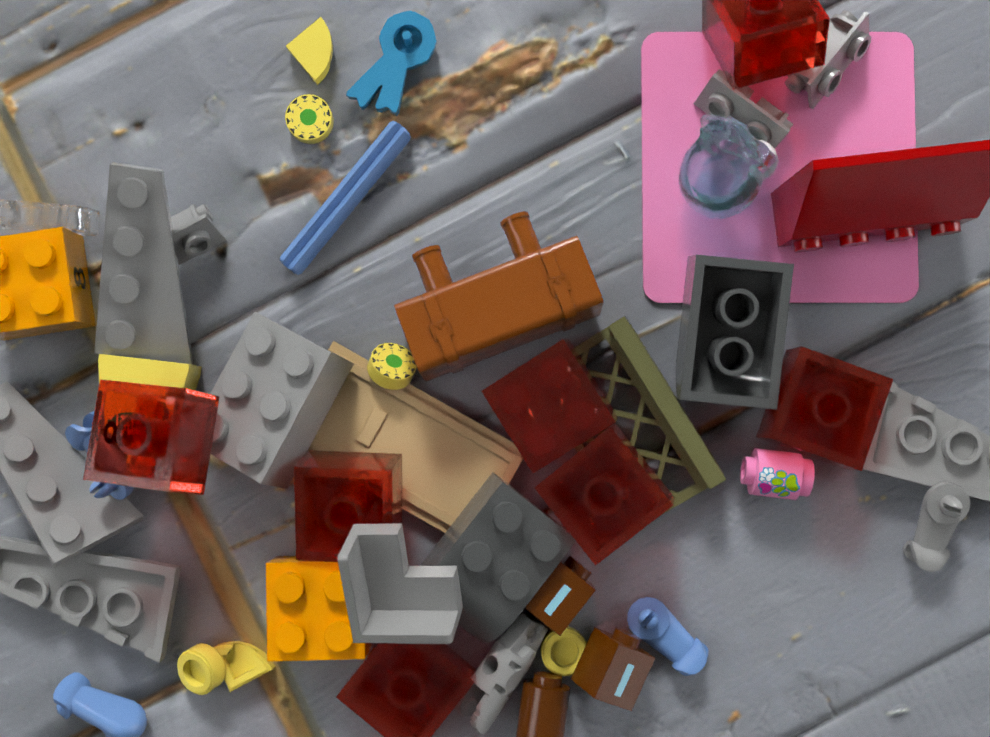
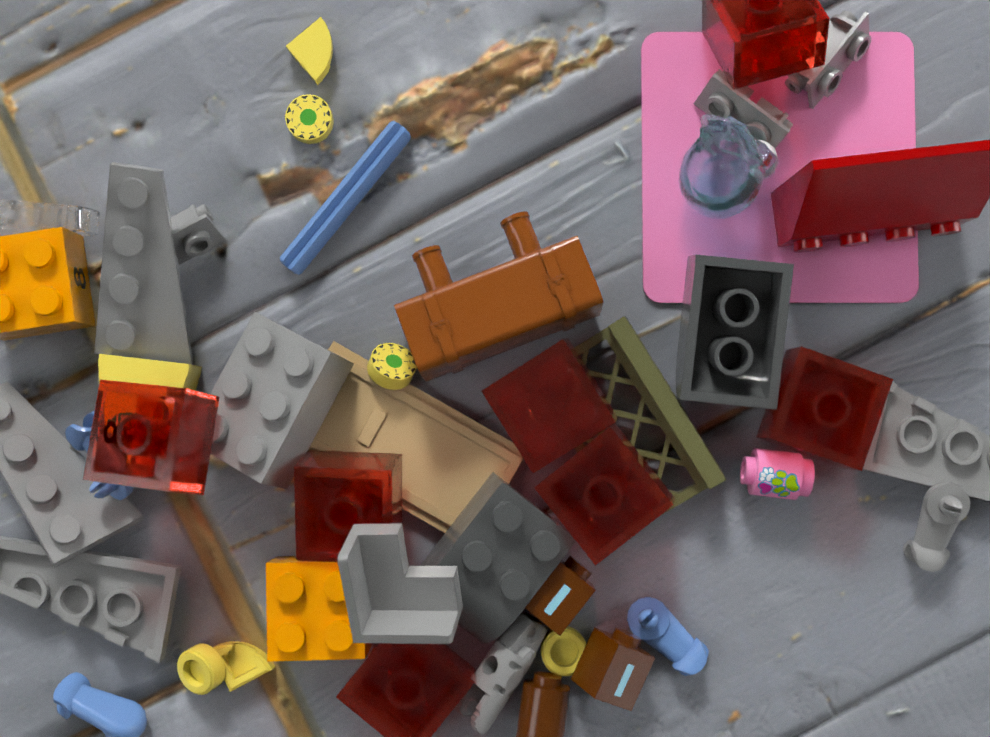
(406, 44): dark azure piece -> none

